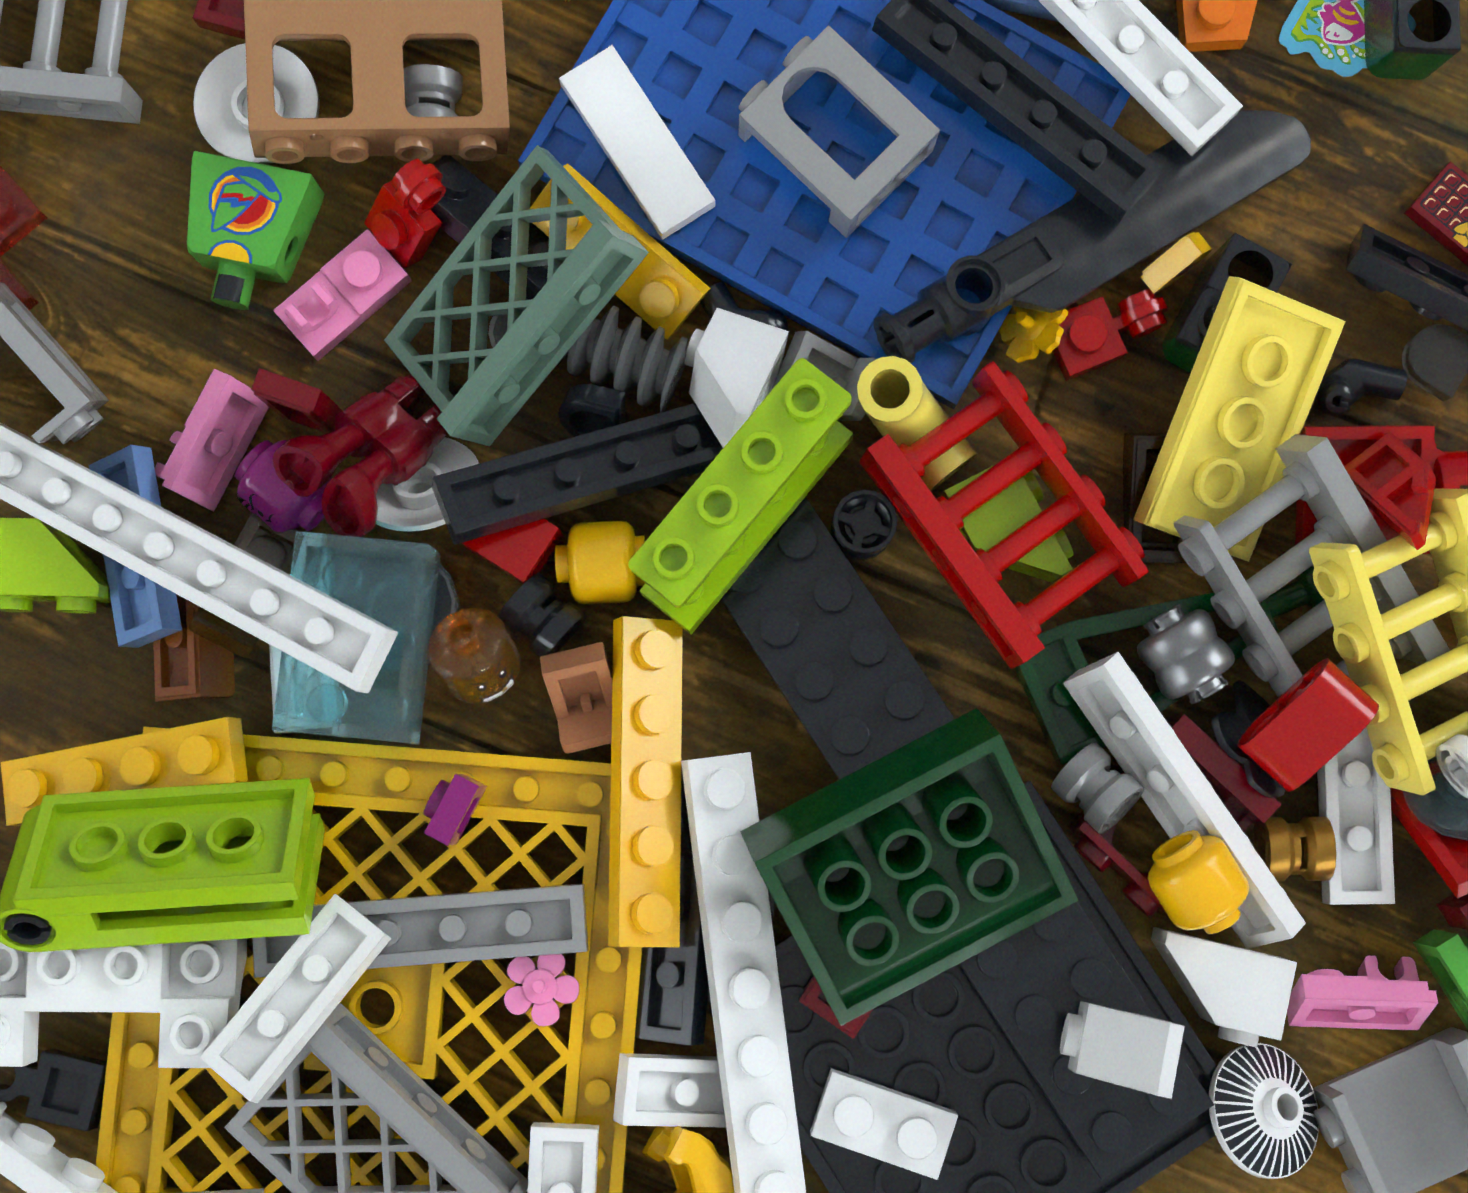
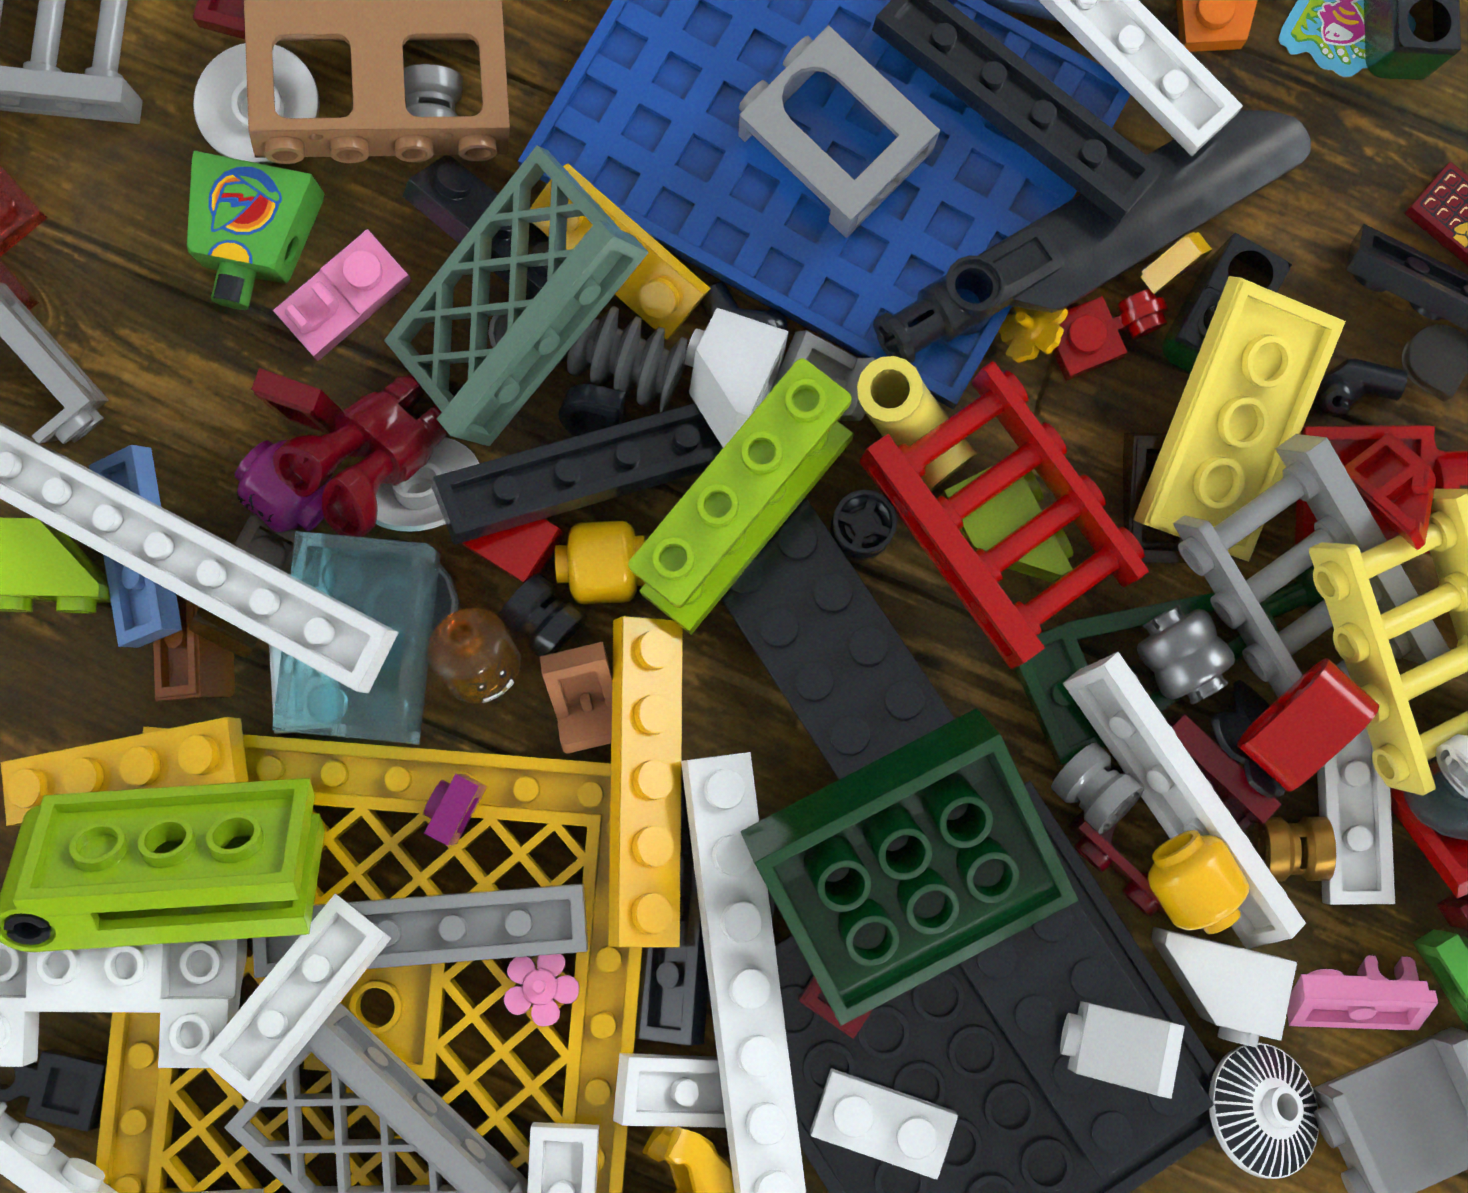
(212, 440): bright pink plate -> none
(403, 212): red plate -> none
(637, 142): white tile -> none

